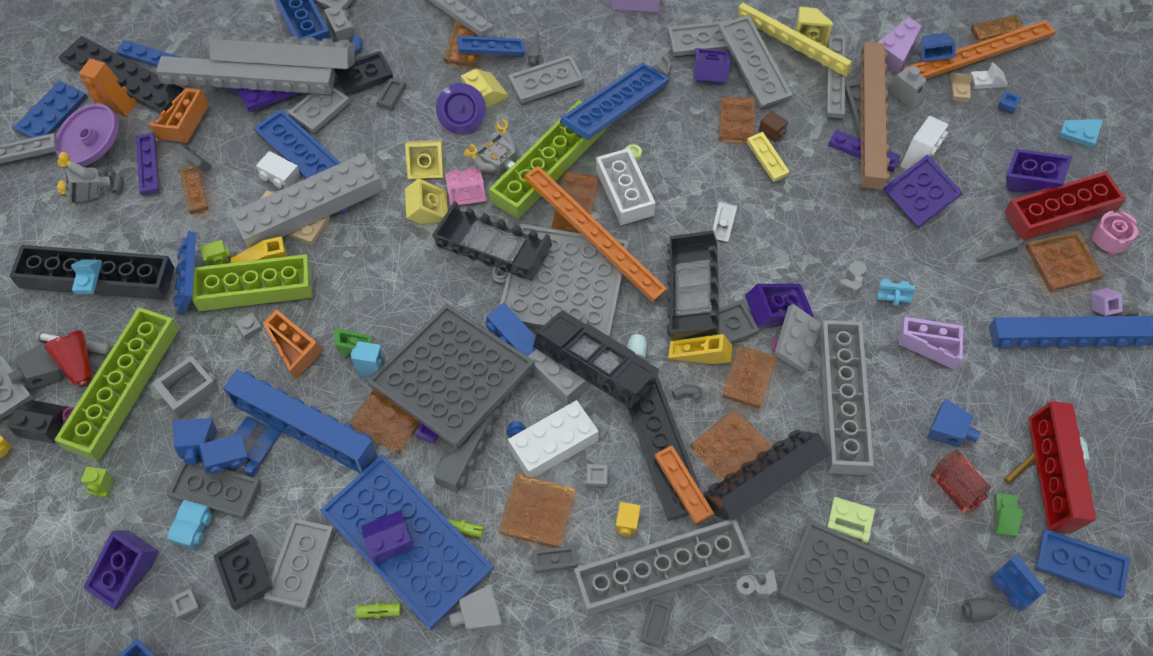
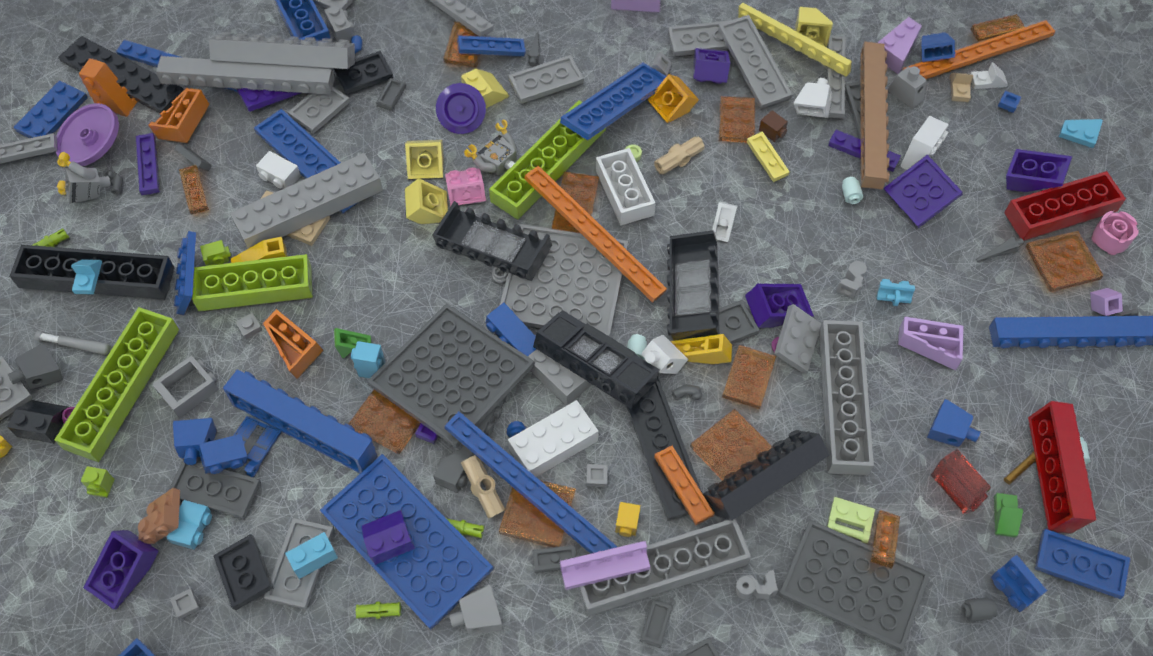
(53, 239): none -> lime pin
(72, 357): red cone -> none
(161, 518): none -> nougat plate
(311, 555): none -> medium azure brick
(488, 498): none -> tan piece
(528, 485): none -> blue plate
(604, 565): none -> lavender fence
(662, 353): none -> white torso
(673, 98): none -> light orange slope
(679, 155): none -> tan piece
(814, 99): none -> white torso
(852, 190): none -> light aqua brick
(885, 539): none -> clear orange plate

